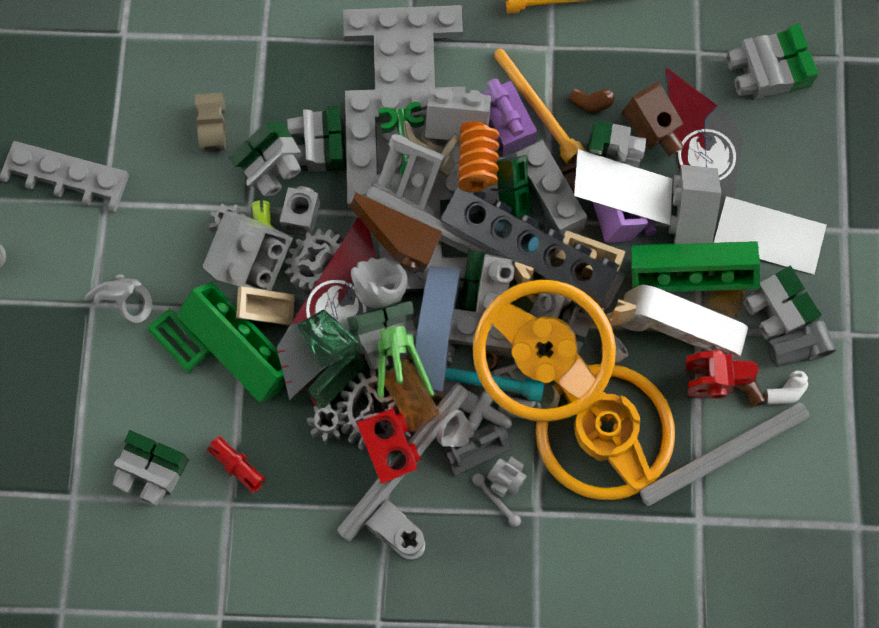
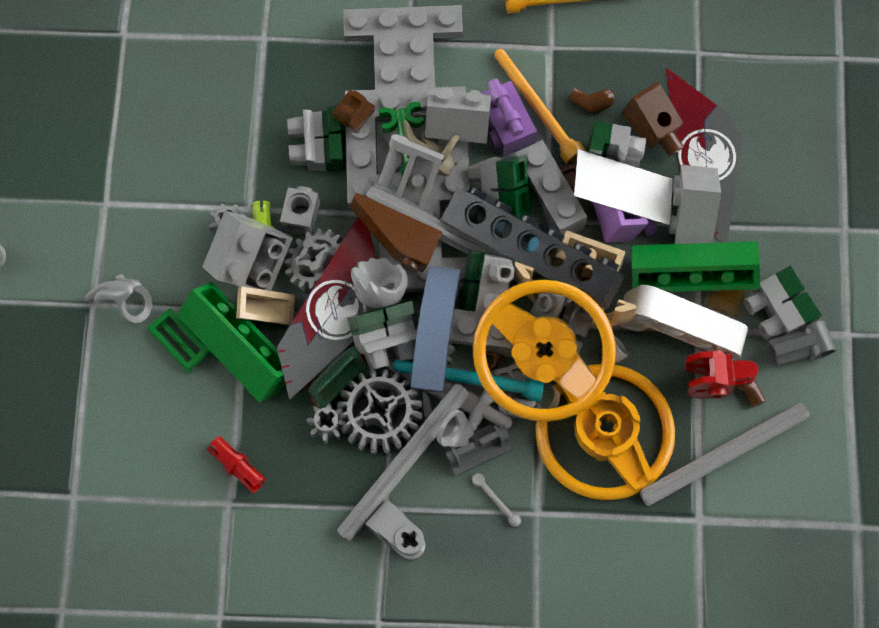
(65, 172): light grey hinge -> none
(150, 463): light grey hips -> none
(210, 121): dark tan leg -> none
(266, 155): light grey hips -> none
(327, 338): clear green slope -> none
(353, 110): none -> reddish brown tile
(381, 448): red brick -> none
(395, 341): bright green plant -> none
(411, 397): clear orange tile -> none
(477, 156): orange piece -> none
(507, 477): light grey gear -> none
(773, 64): light grey hips -> none
(780, 236): white sticker -> none
(791, 390): white arm -> none

